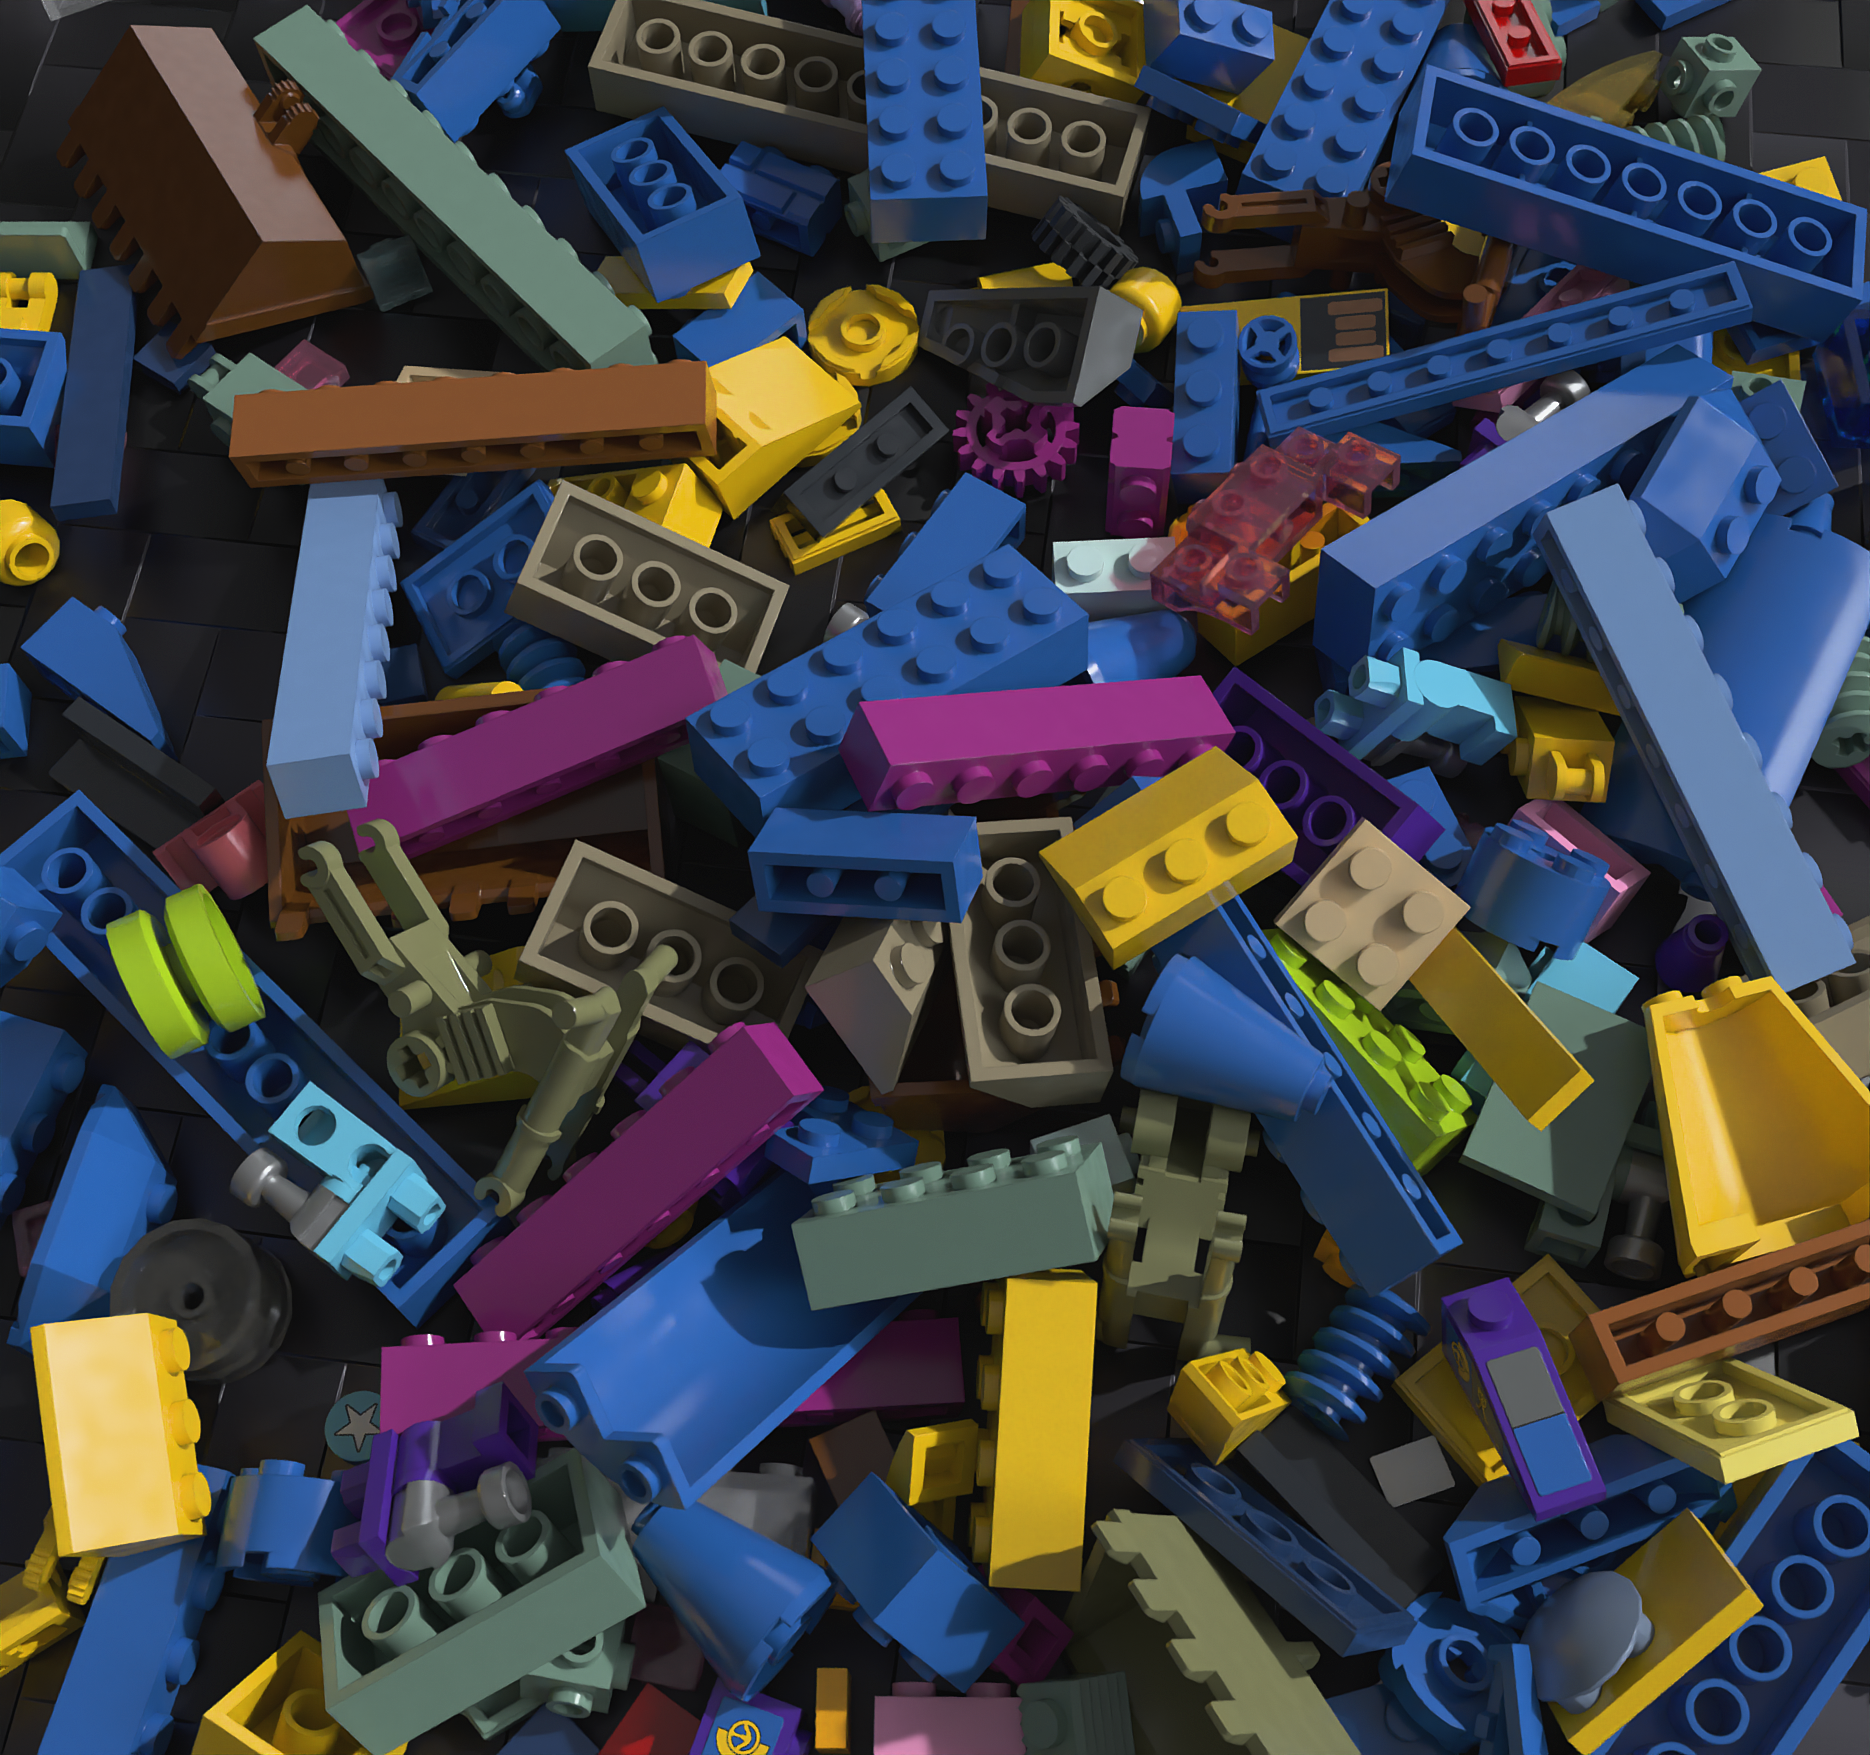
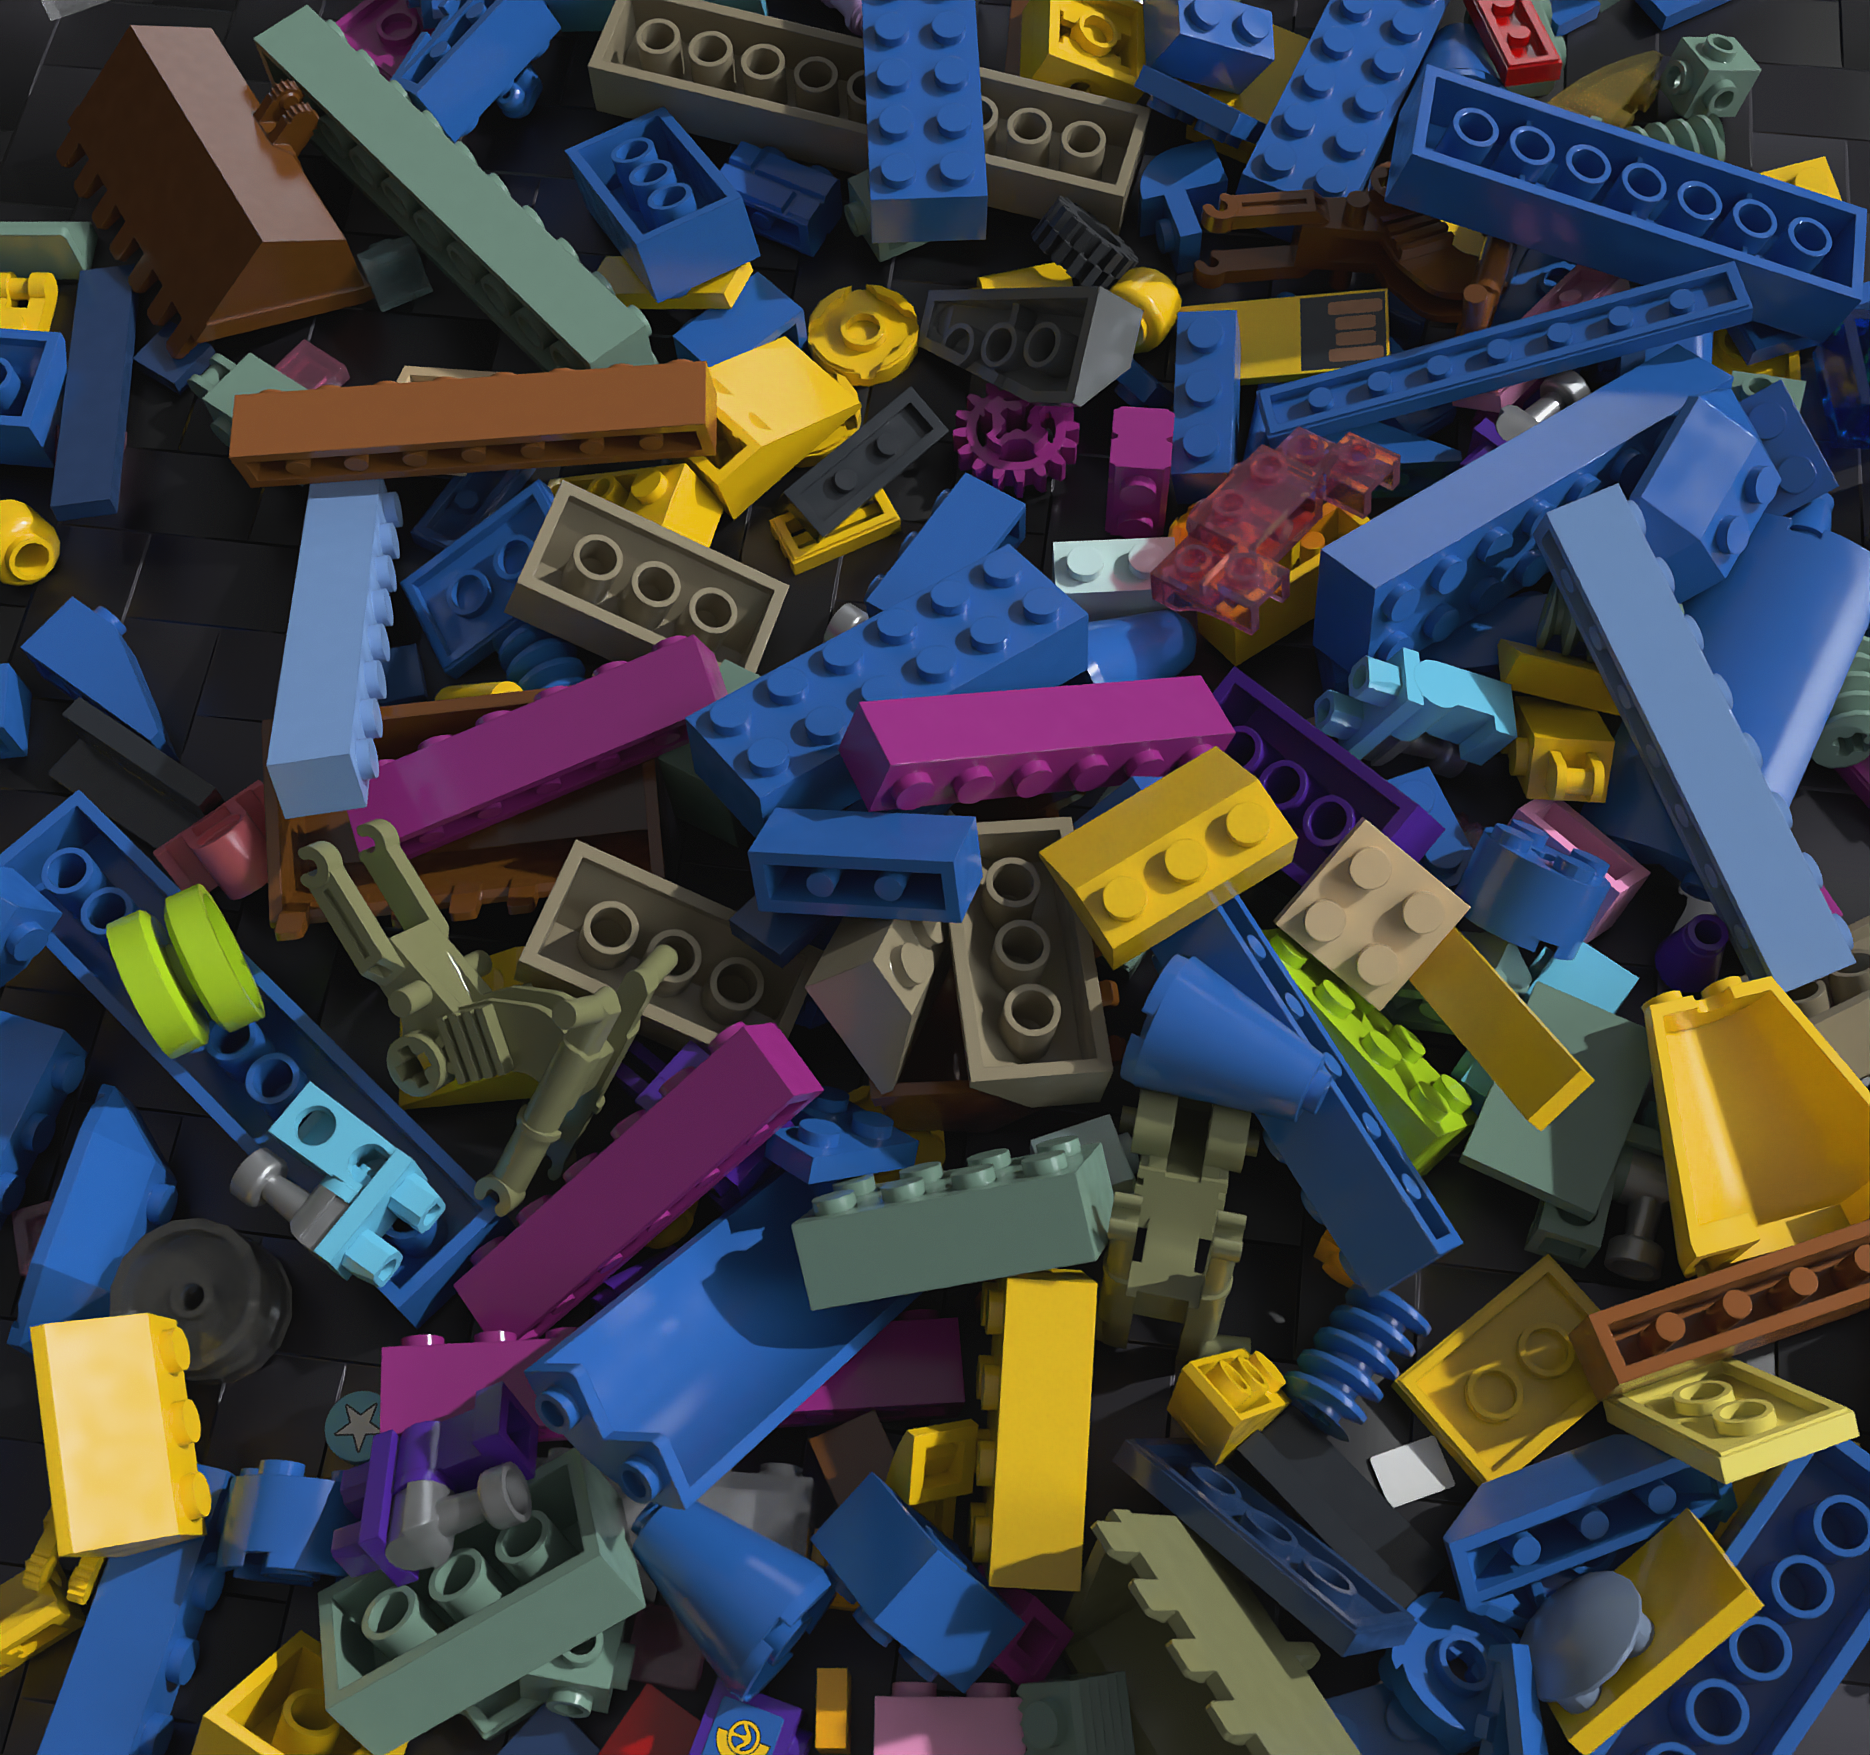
(1272, 338): blue wheel -> none
(1519, 1398): slope -> none

